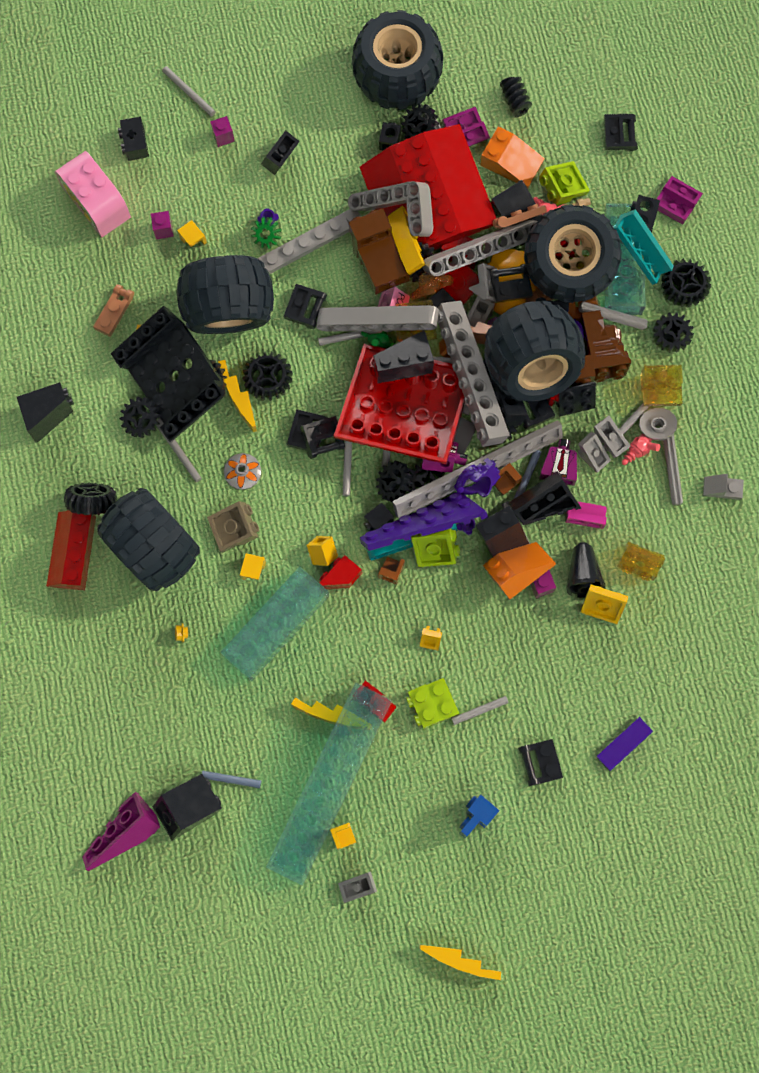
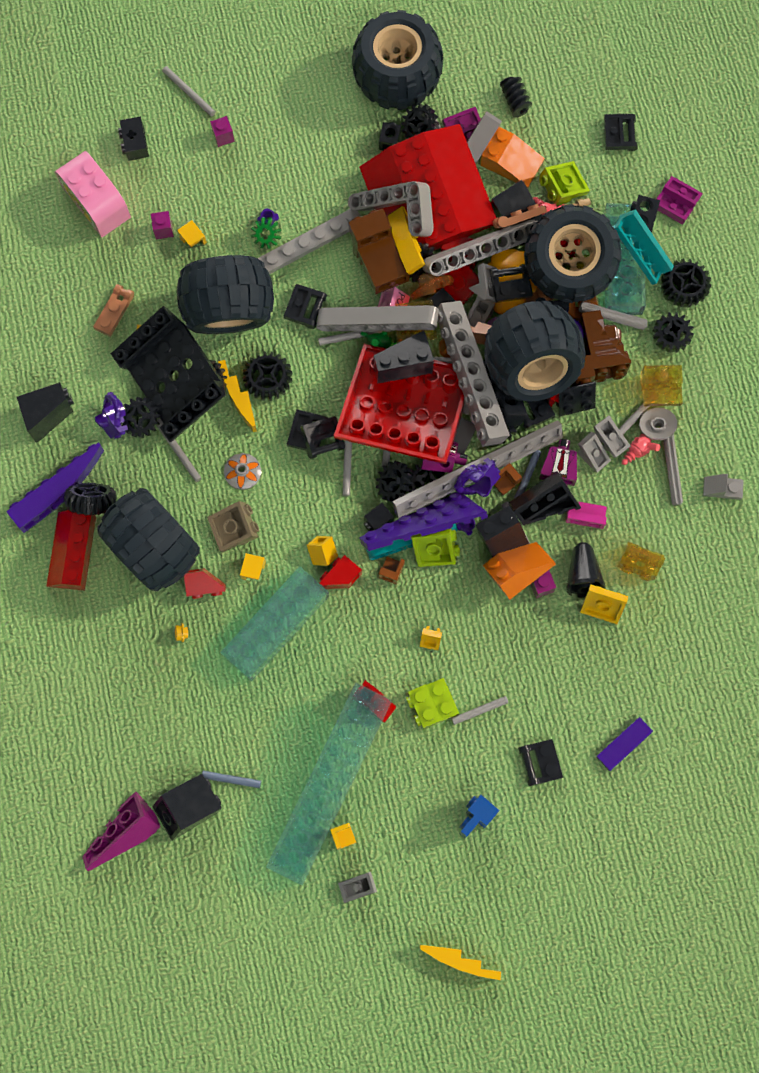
(51, 492): none -> dark purple slope
(112, 417): none -> dark purple piece
(202, 582): none -> red slope
(280, 152): black brick -> none
(318, 711): yellow slope -> none
(482, 134): none -> light grey slope

